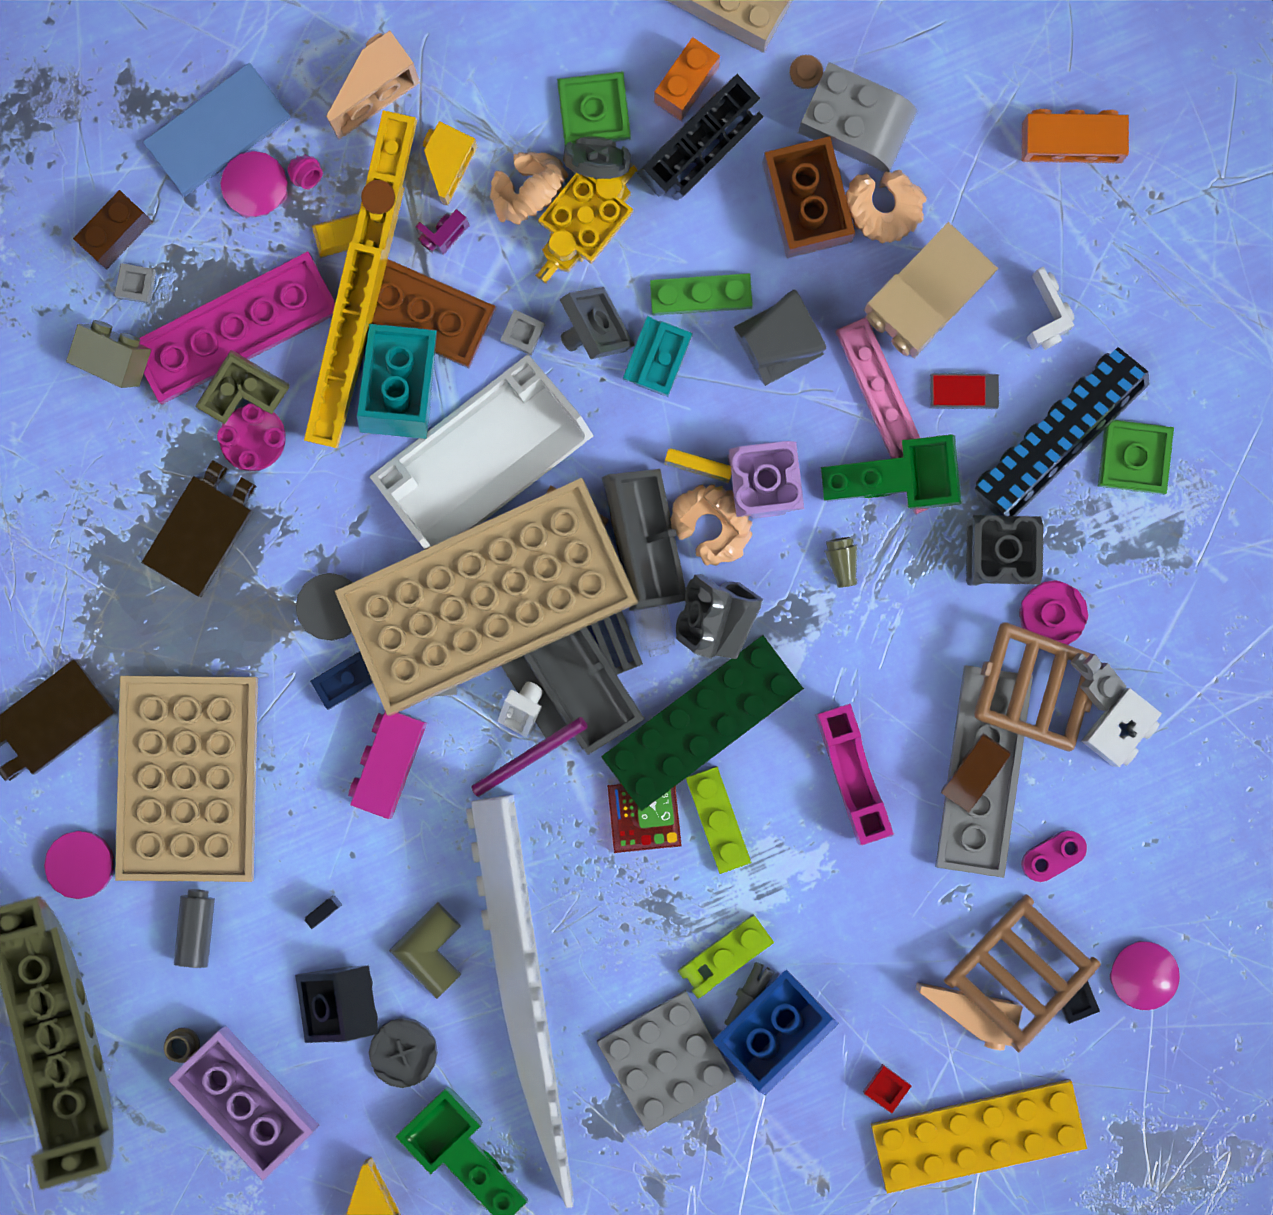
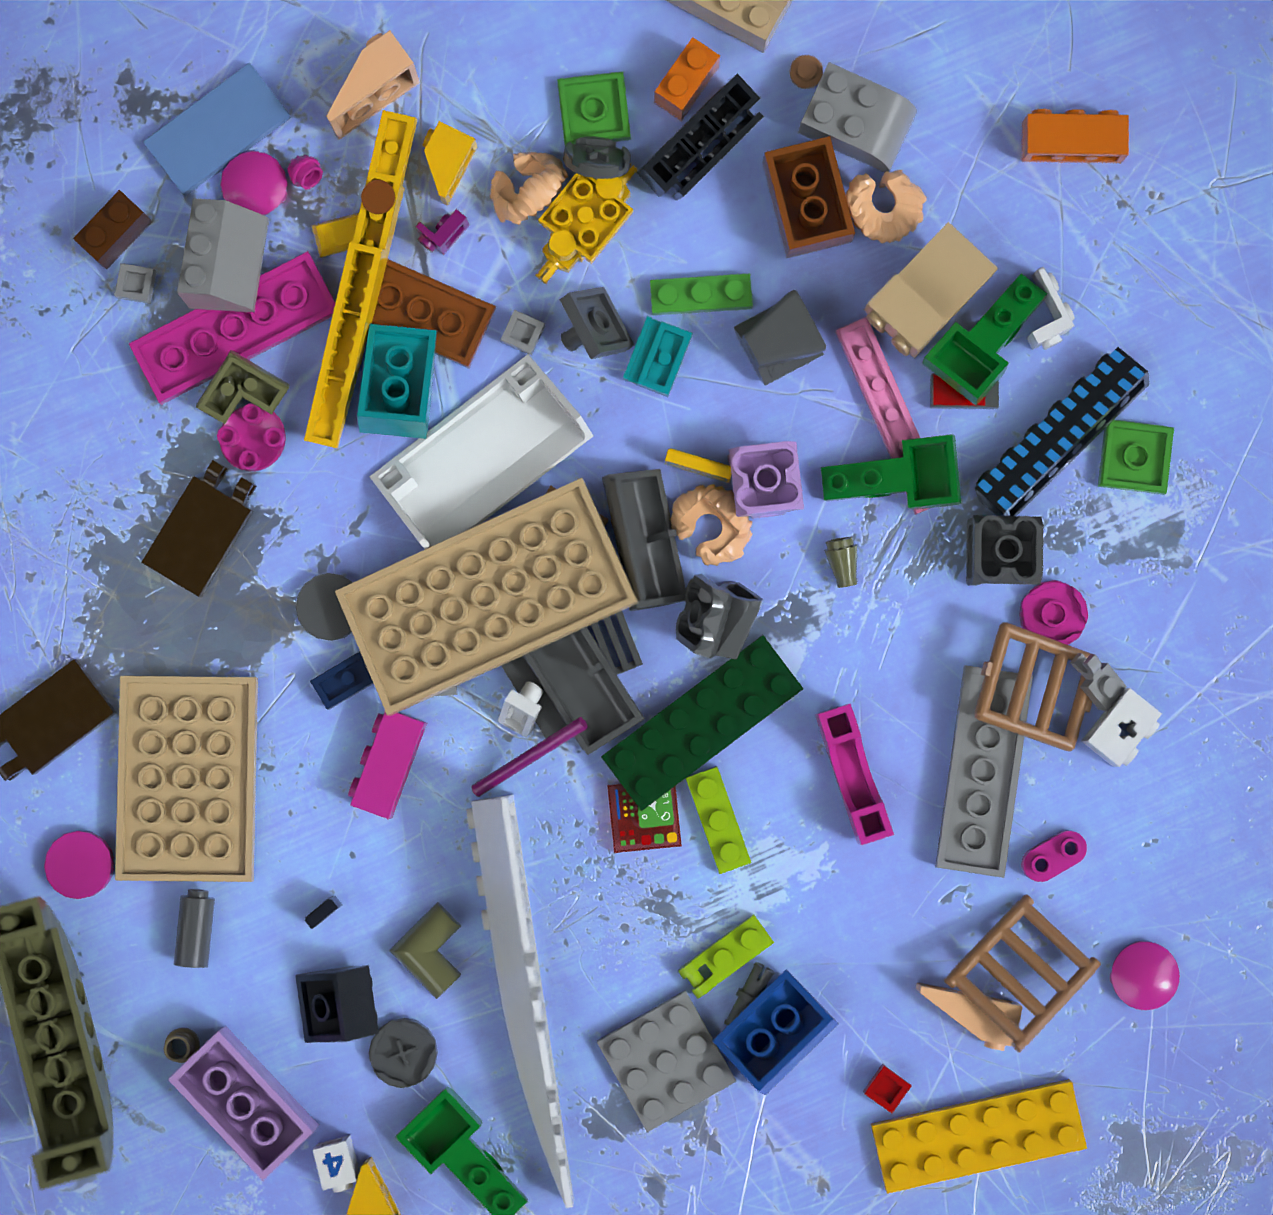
(108, 354): olive brick -> none
(222, 256): none -> light grey slope
(336, 1164): none -> white brick
(654, 630): clear brick -> none
(970, 358): none -> green plate
(976, 772): reddish brown slope -> none
(1080, 1005): black tile -> none

